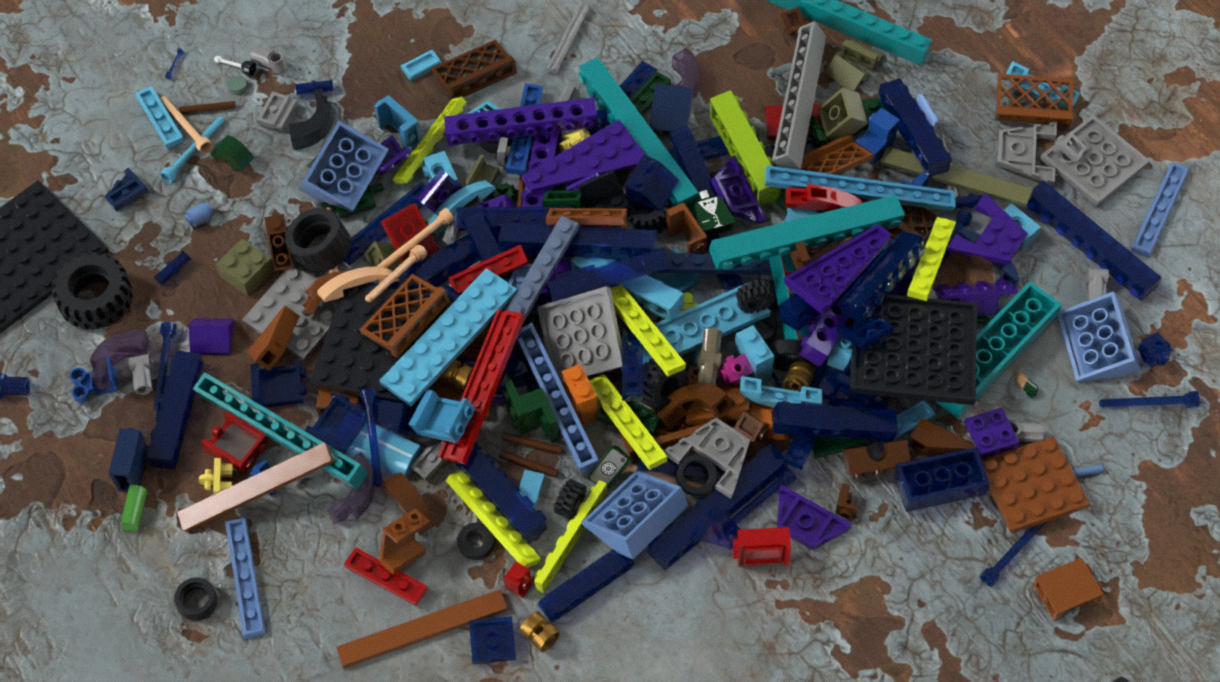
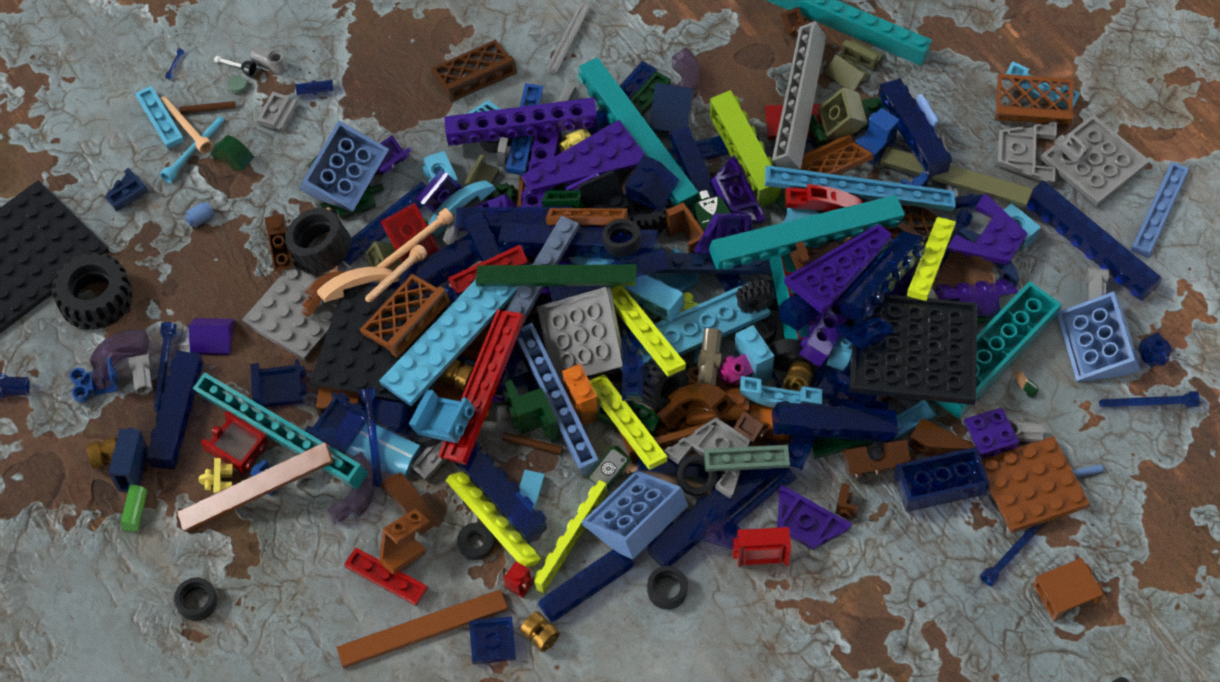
(102, 452): none -> pearl gold wheel
(172, 267): clear blue pin -> none
(245, 267): olive brick -> none
(245, 578): medium blue tile -> none
(274, 338): dark orange slope -> none
(315, 128): black arch -> none
(392, 113): dark azure panel -> none
(420, 65): medium azure tile -> none
(426, 145): neon yellow plate -> none
(528, 463): reddish brown bar -> none
(557, 275): none -> dark green tile
(570, 499): black tyre -> none
(621, 226): none -> black tyre
(670, 572): none -> black tyre
(722, 226): none -> dark purple wing
(746, 458): none -> sand green plate

